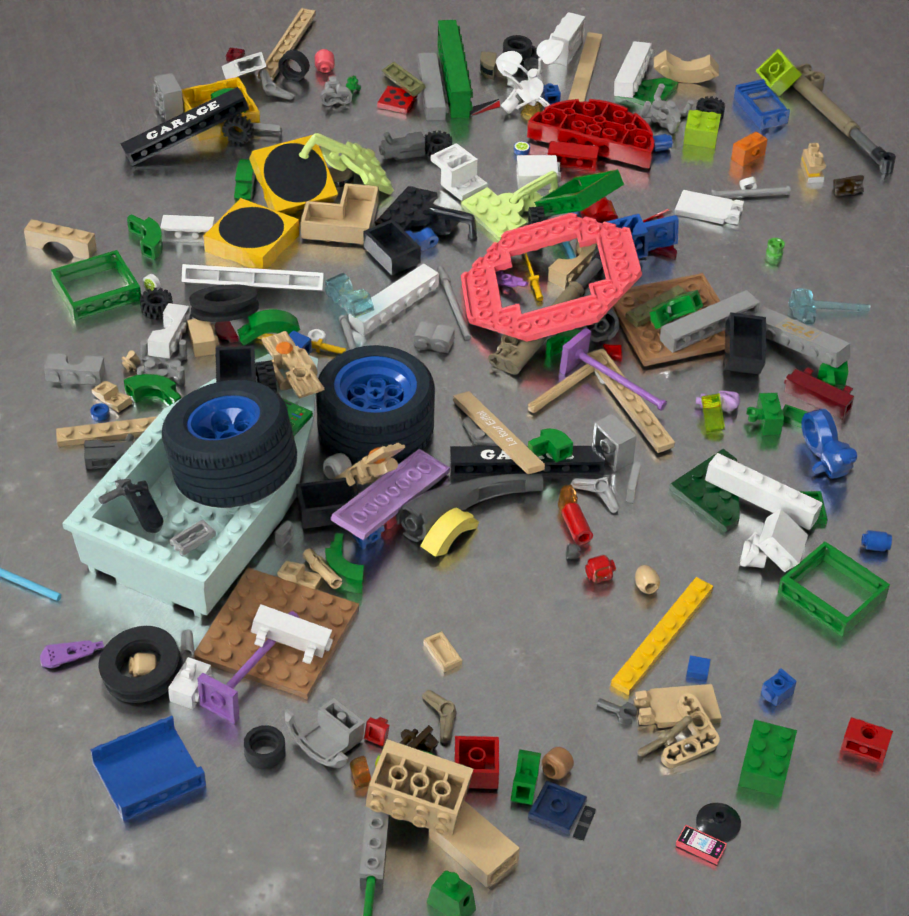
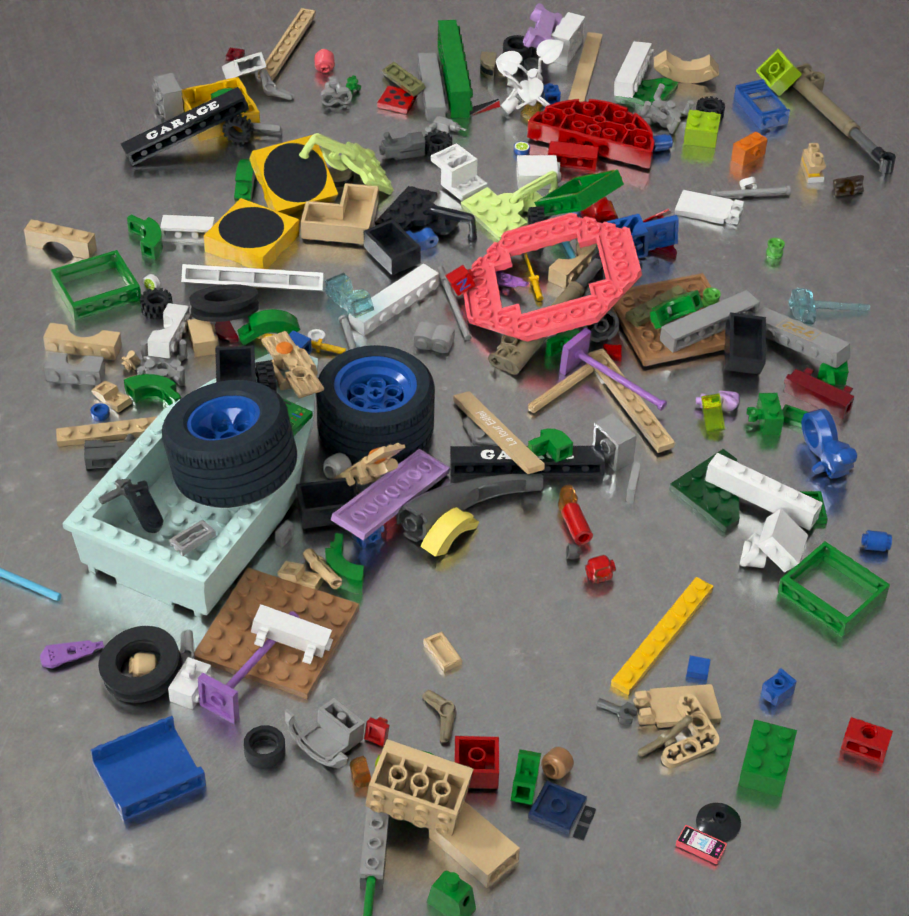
(104, 344): none -> tan arch
(298, 57): black tyre -> none
(424, 739): dark brown hips -> none
(444, 124): none -> light grey piece
(461, 280): none -> red brick
(545, 24): none -> lavender piece
(599, 486): light grey piece -> none
(647, 579): tan animal -> none
(710, 296): none -> bright green wheel

